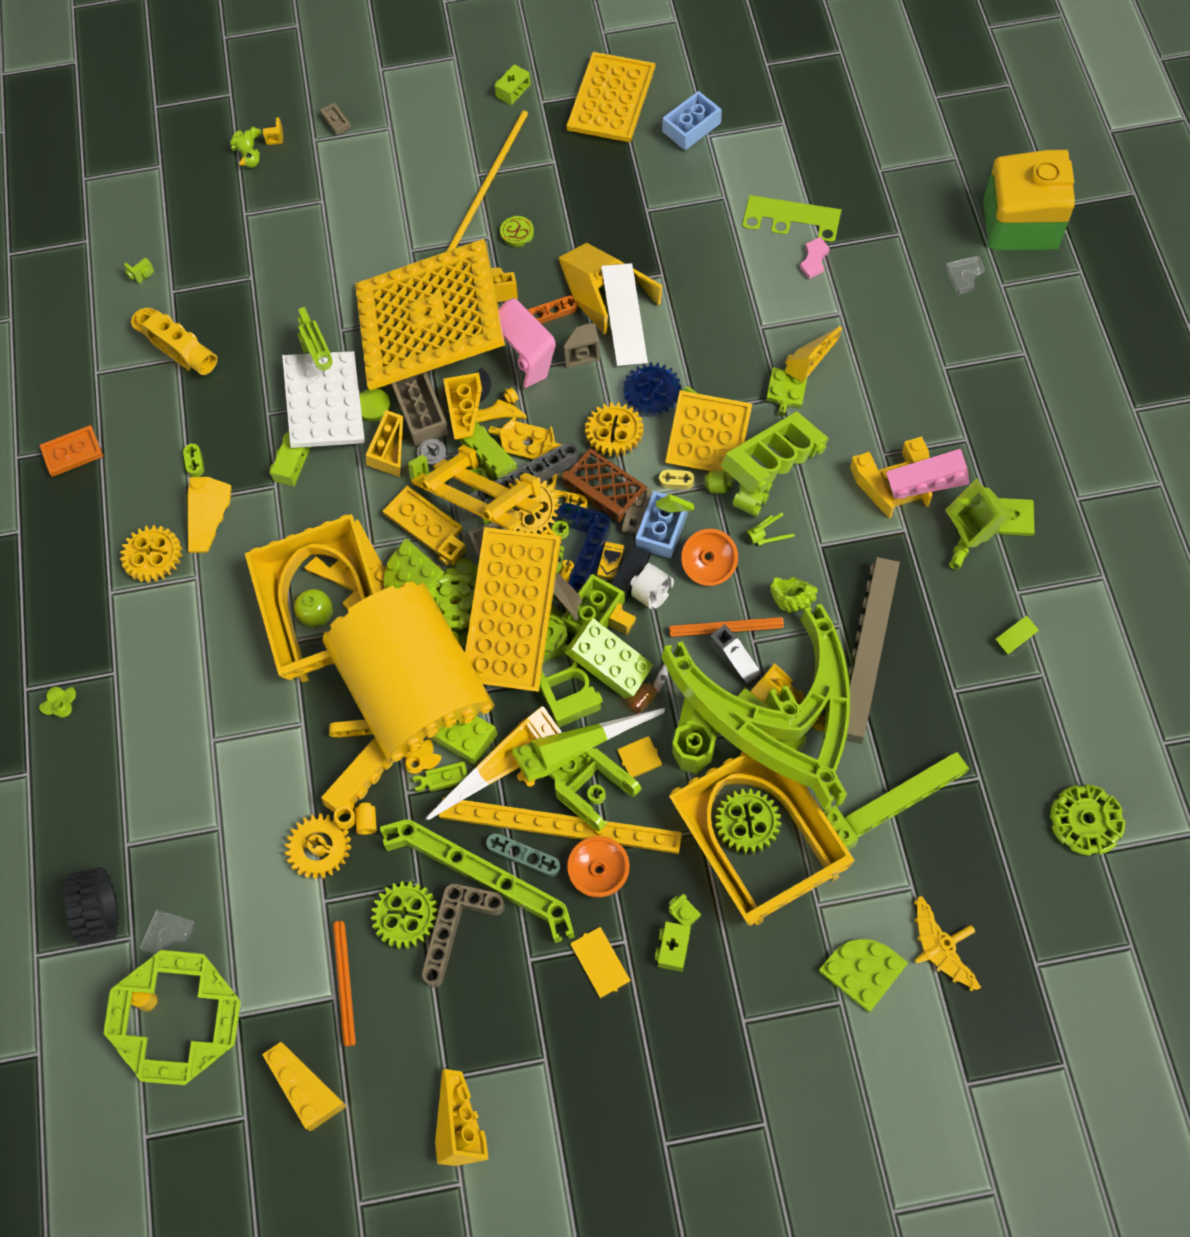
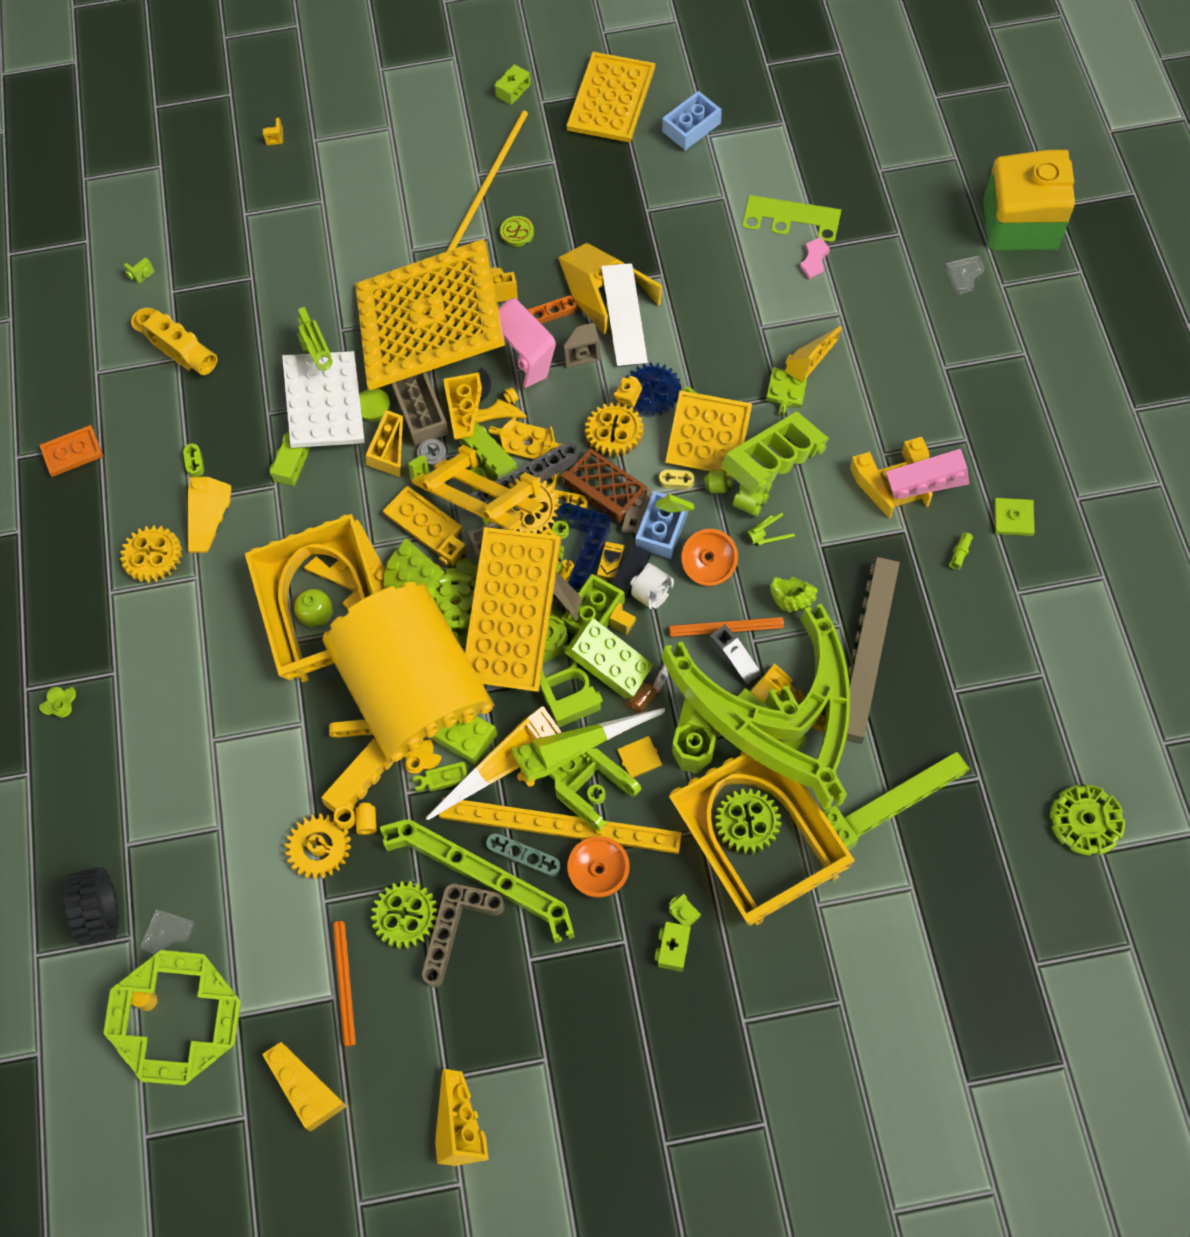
(244, 143): lime animal -> none
(335, 118): dark tan plate -> none
(600, 962): yellow piece -> none
(630, 395): none -> yellow brick
(863, 970): lime plate -> none
(940, 946): yellow bar -> none
(978, 514): lime piece -> none
(1017, 635): lime slope -> none

